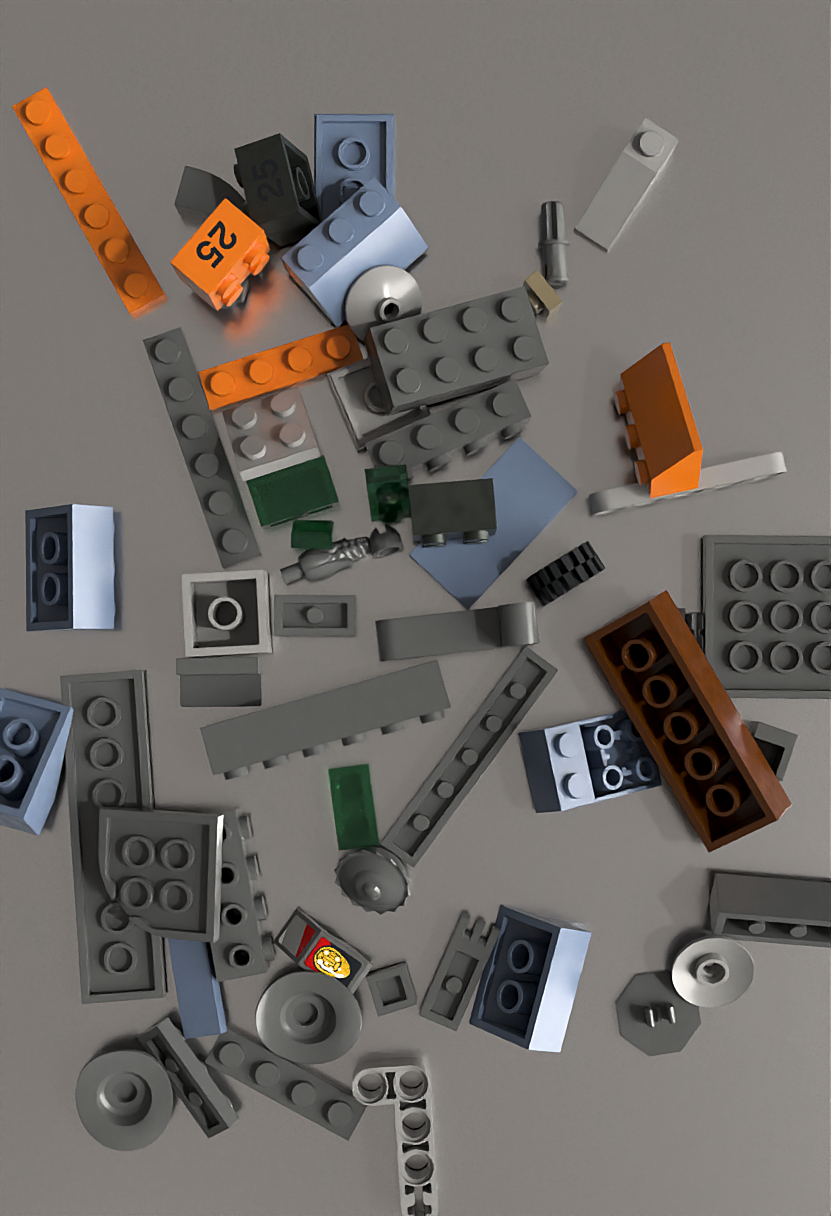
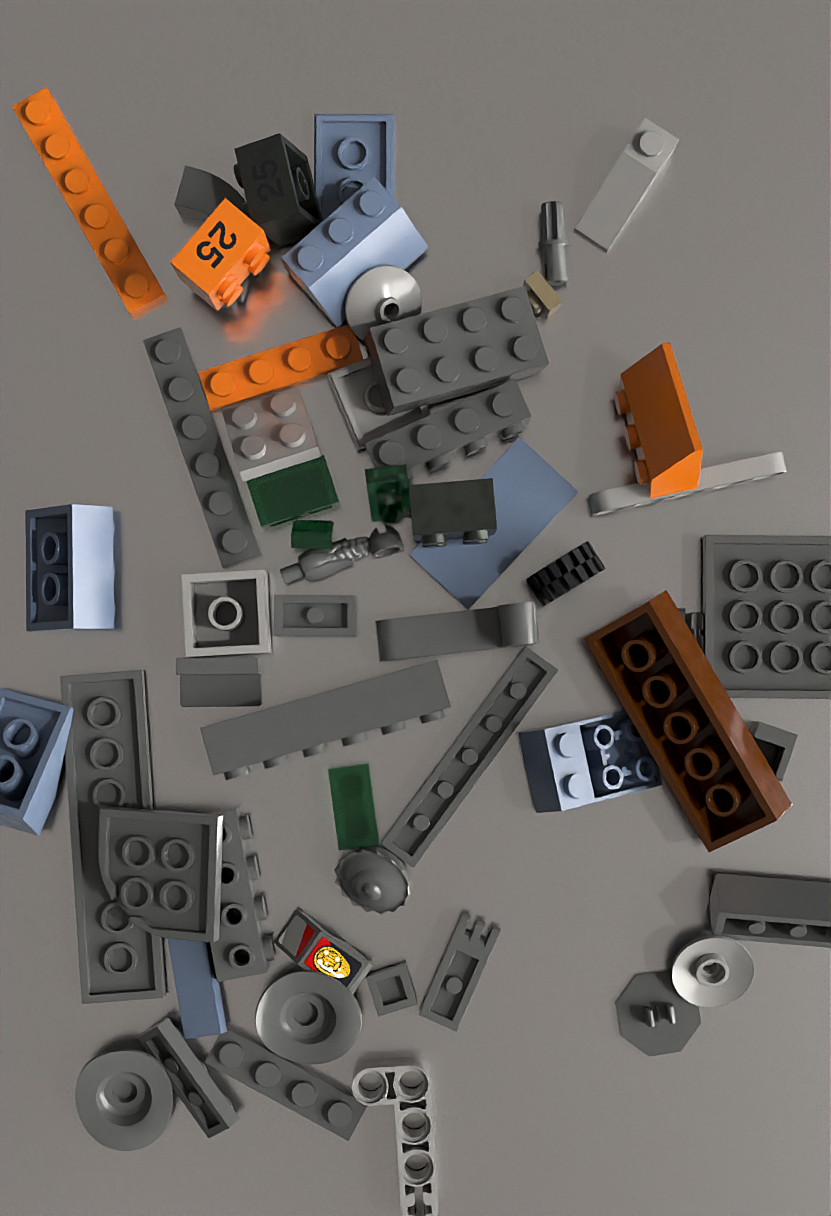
(530, 980): sand blue slope -> none

